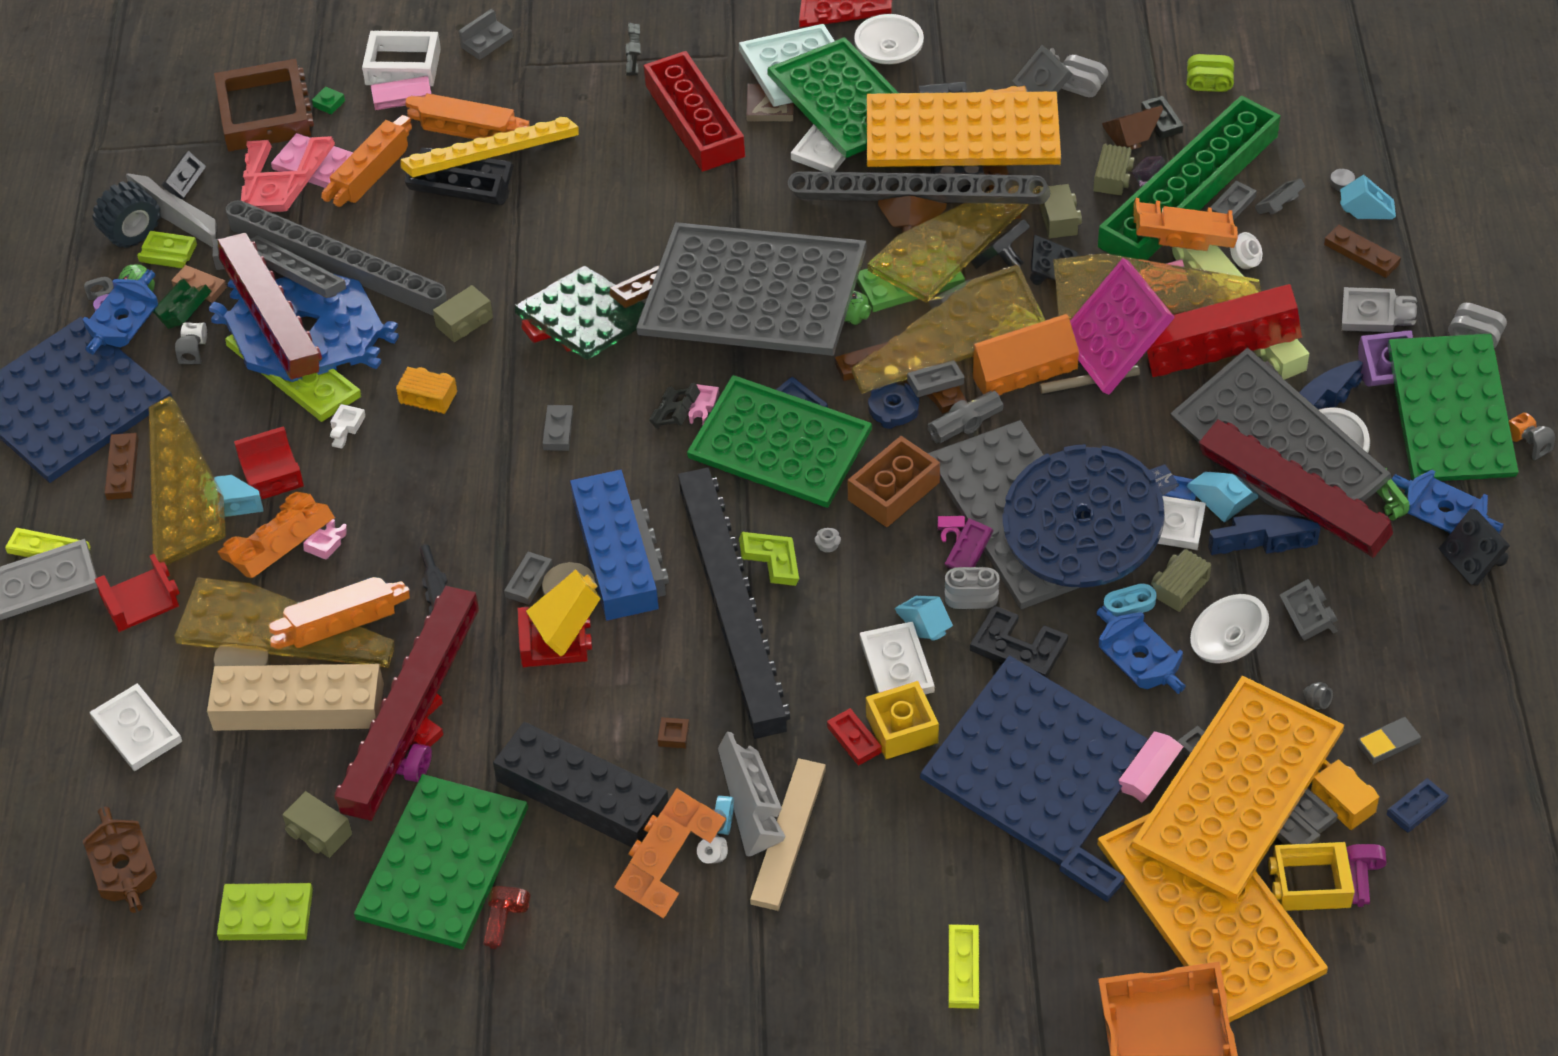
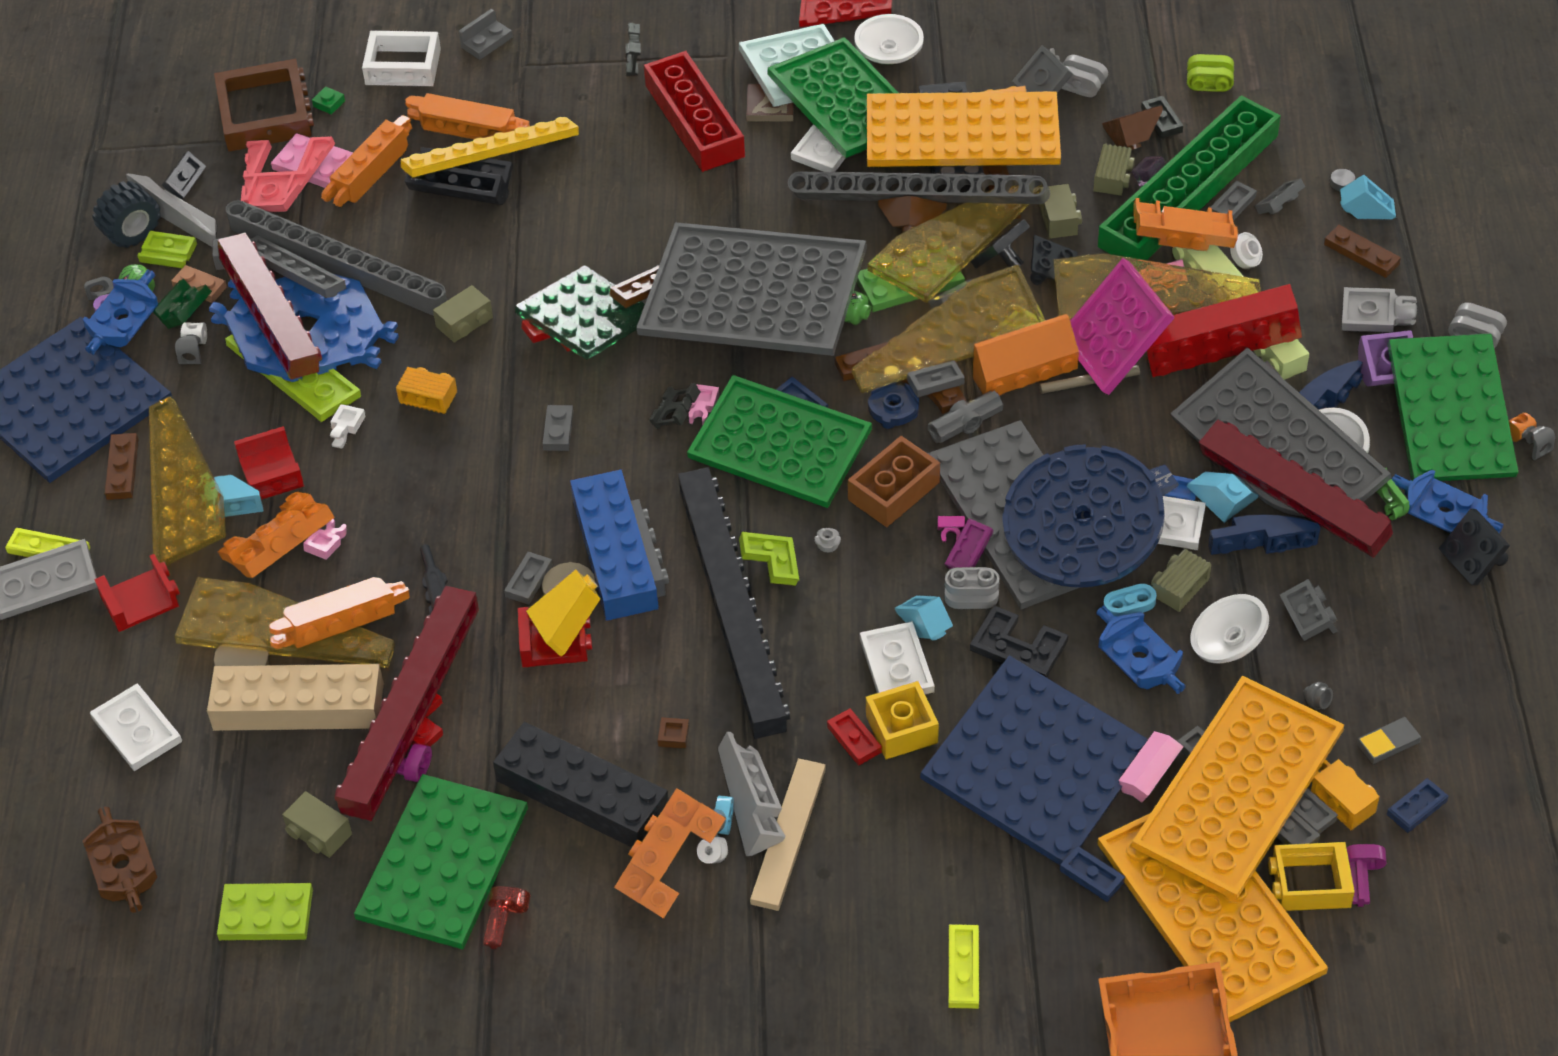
(394, 93): bright pink piece -> none

